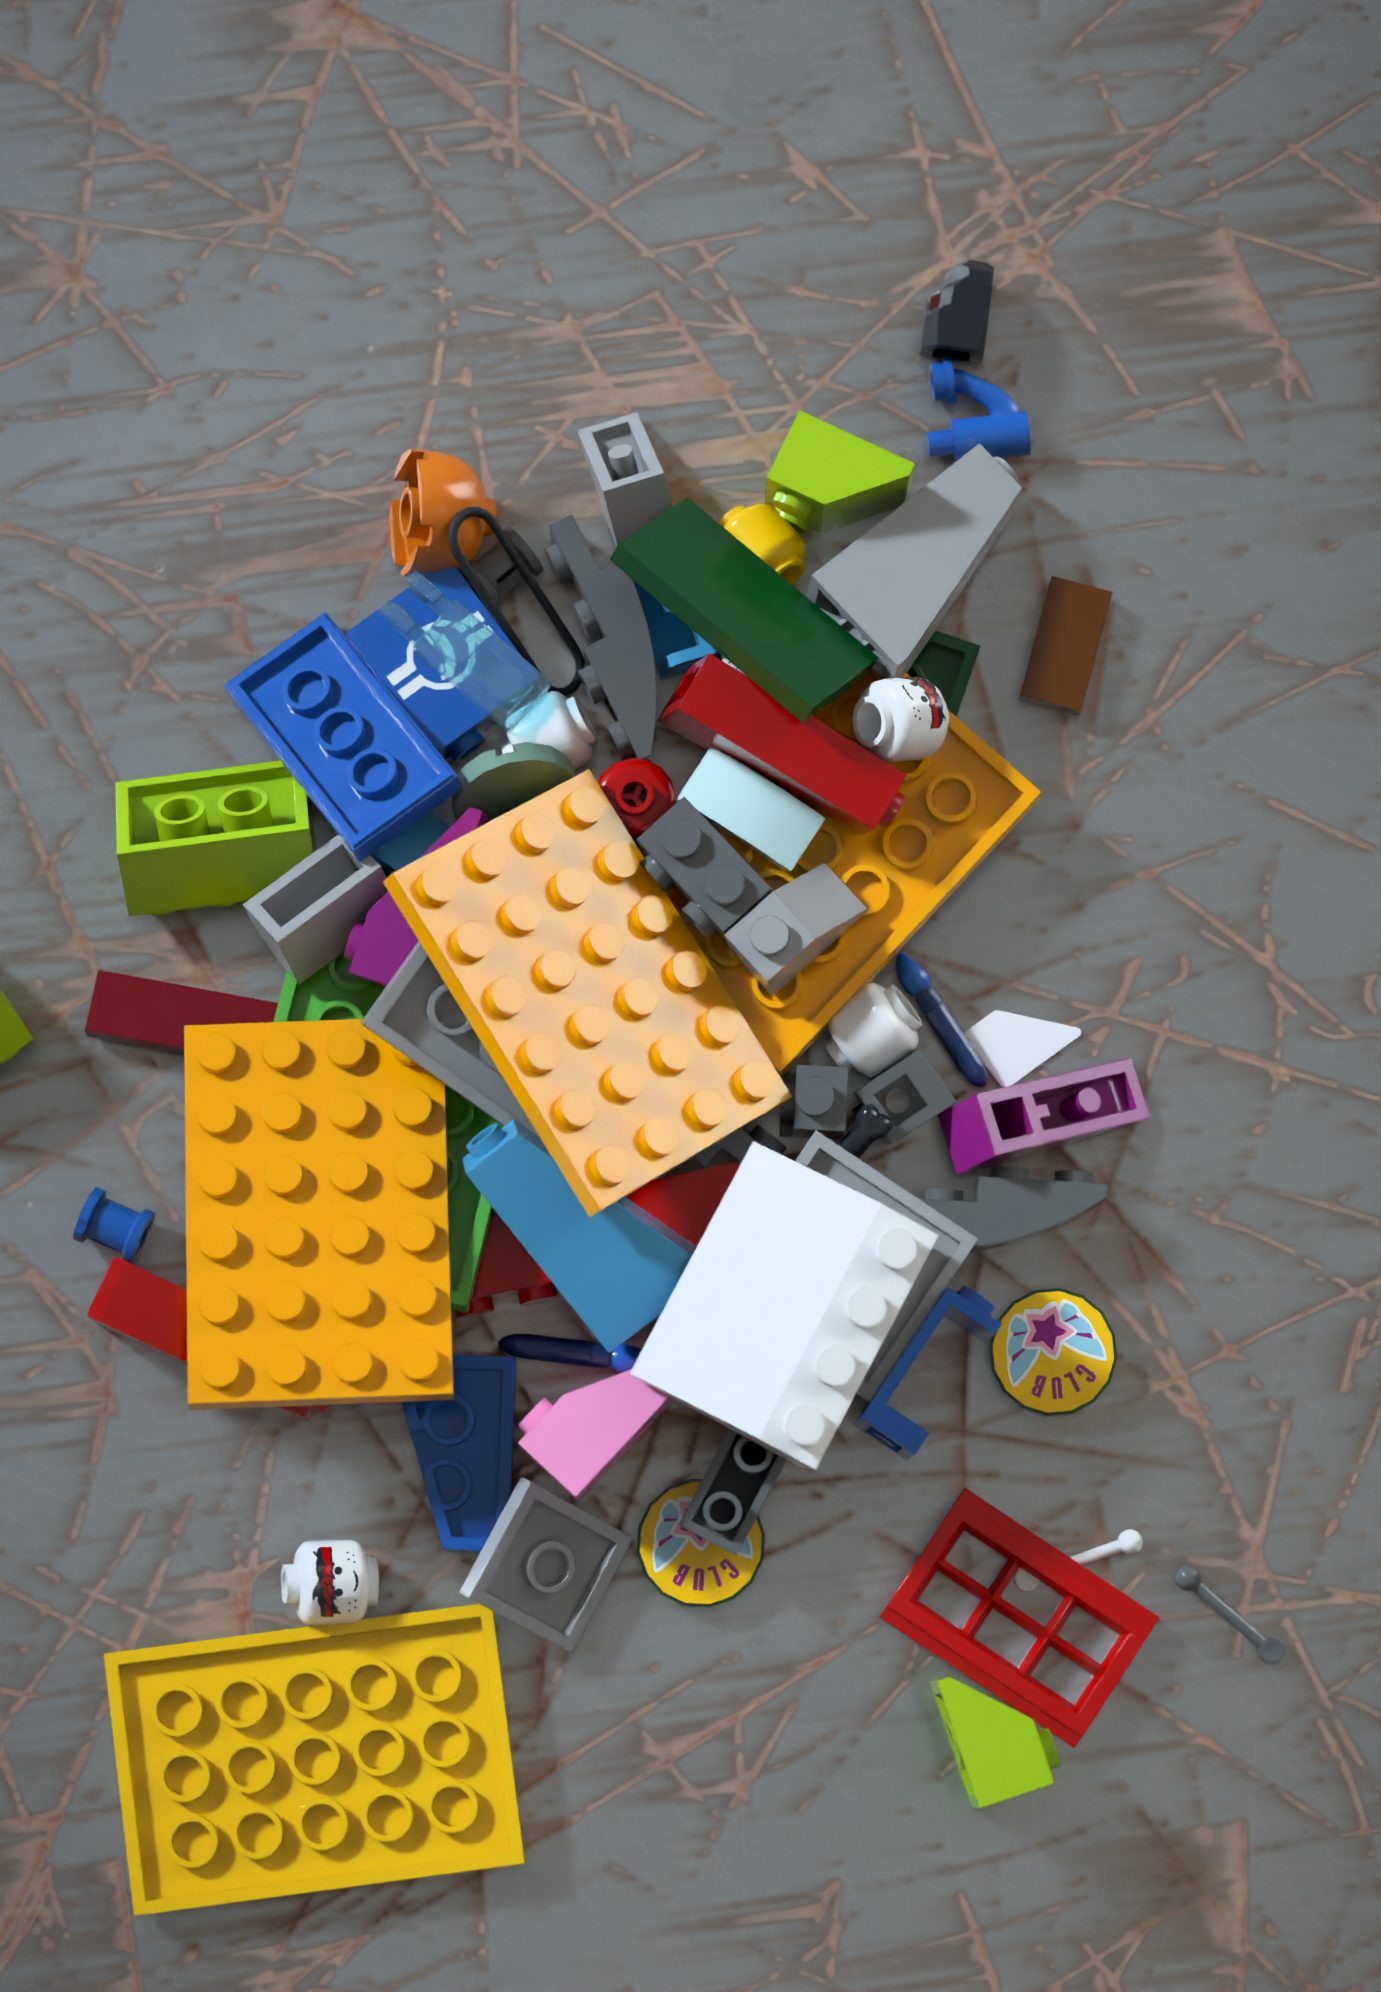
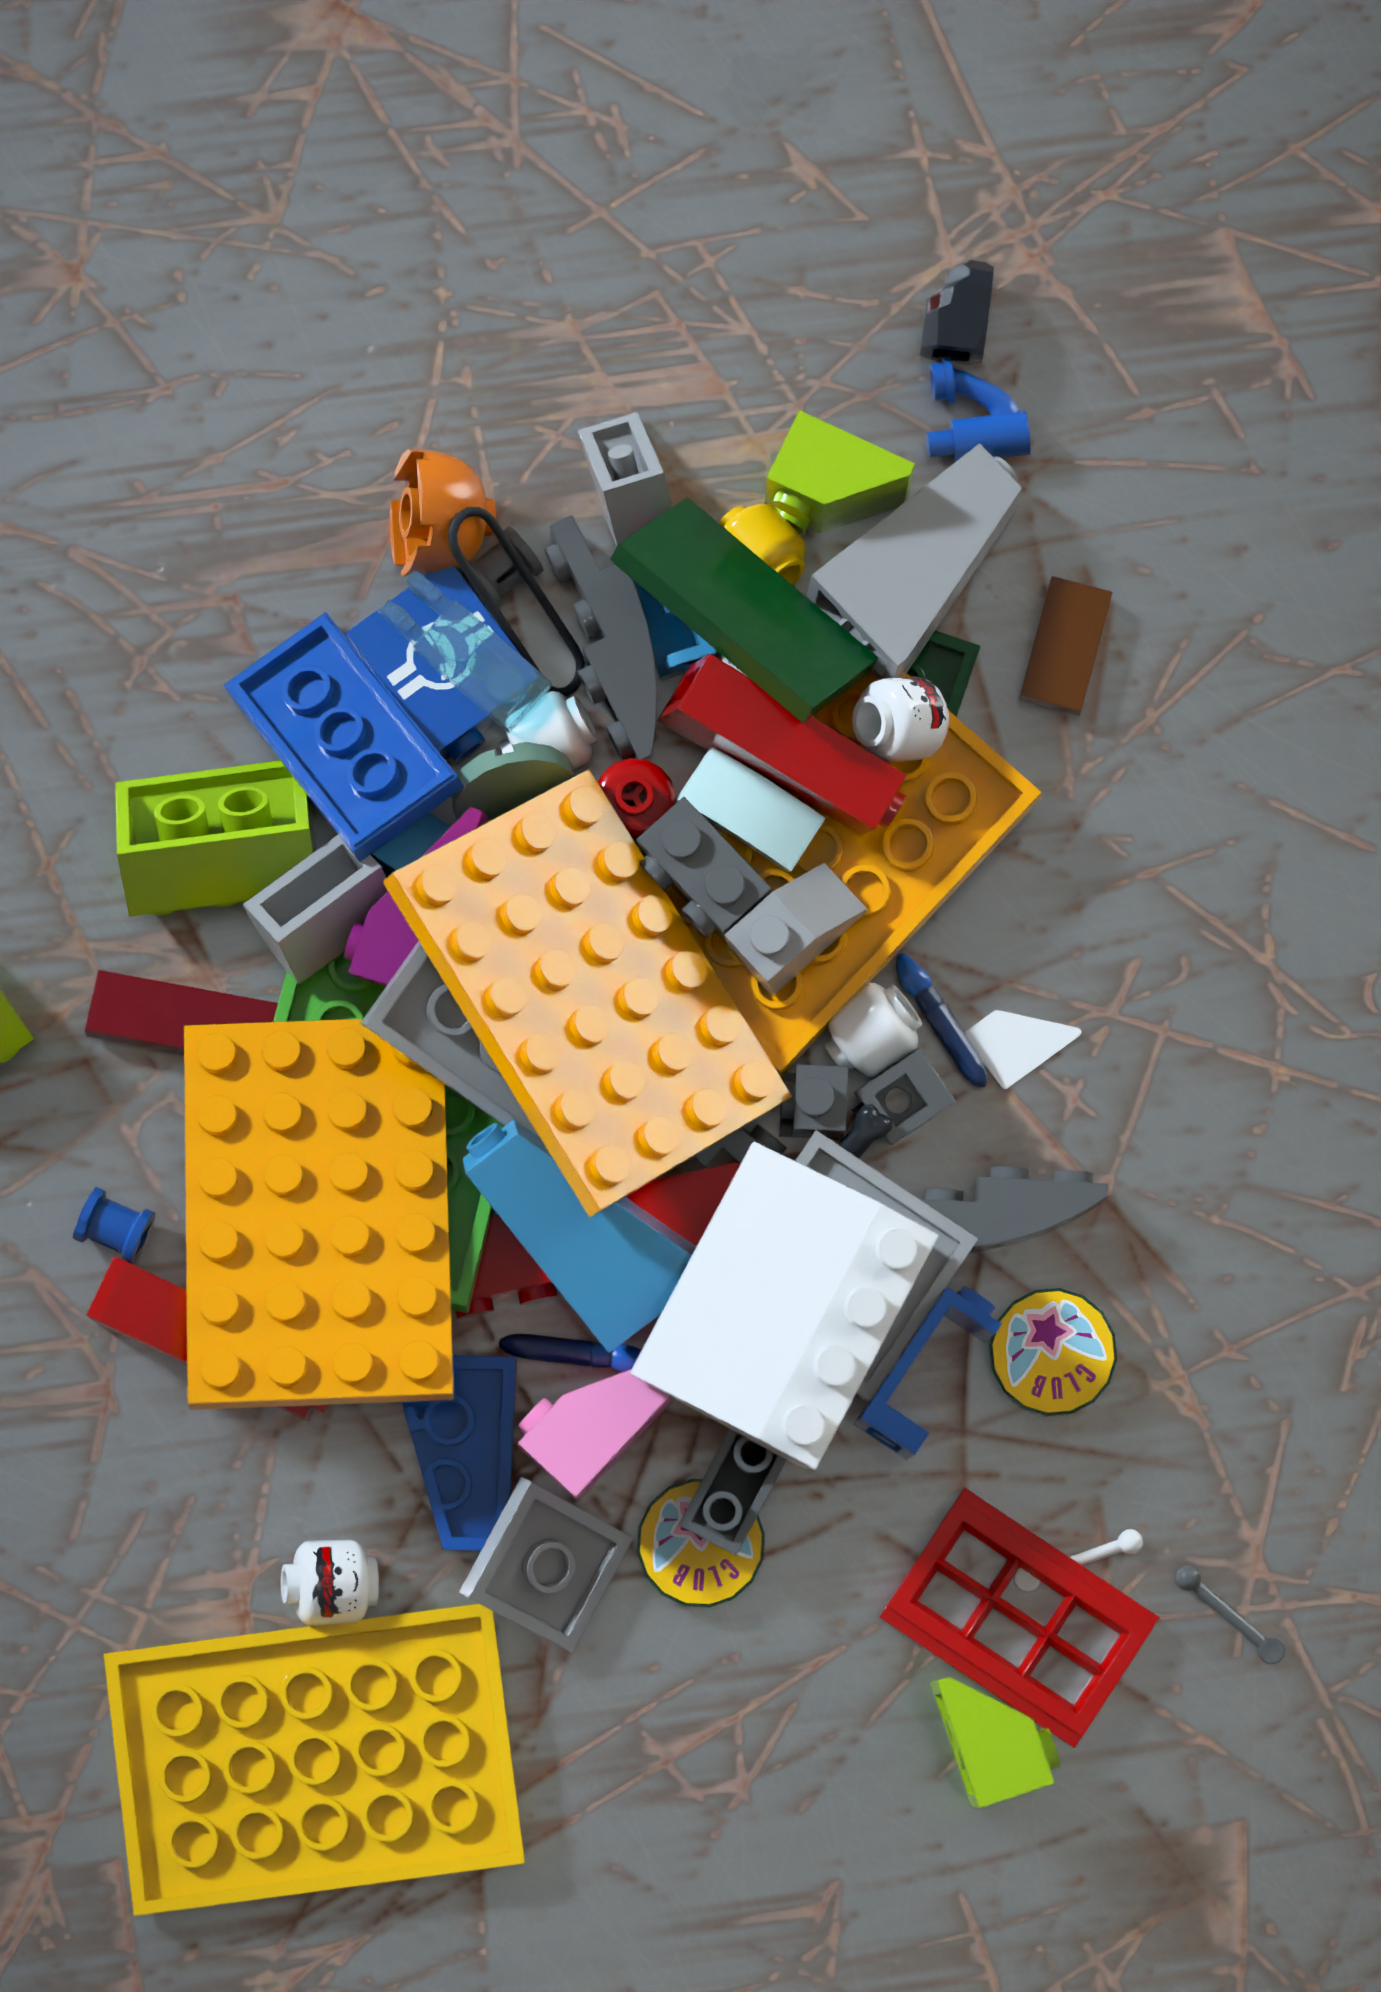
(1042, 1115): magenta slope -> none

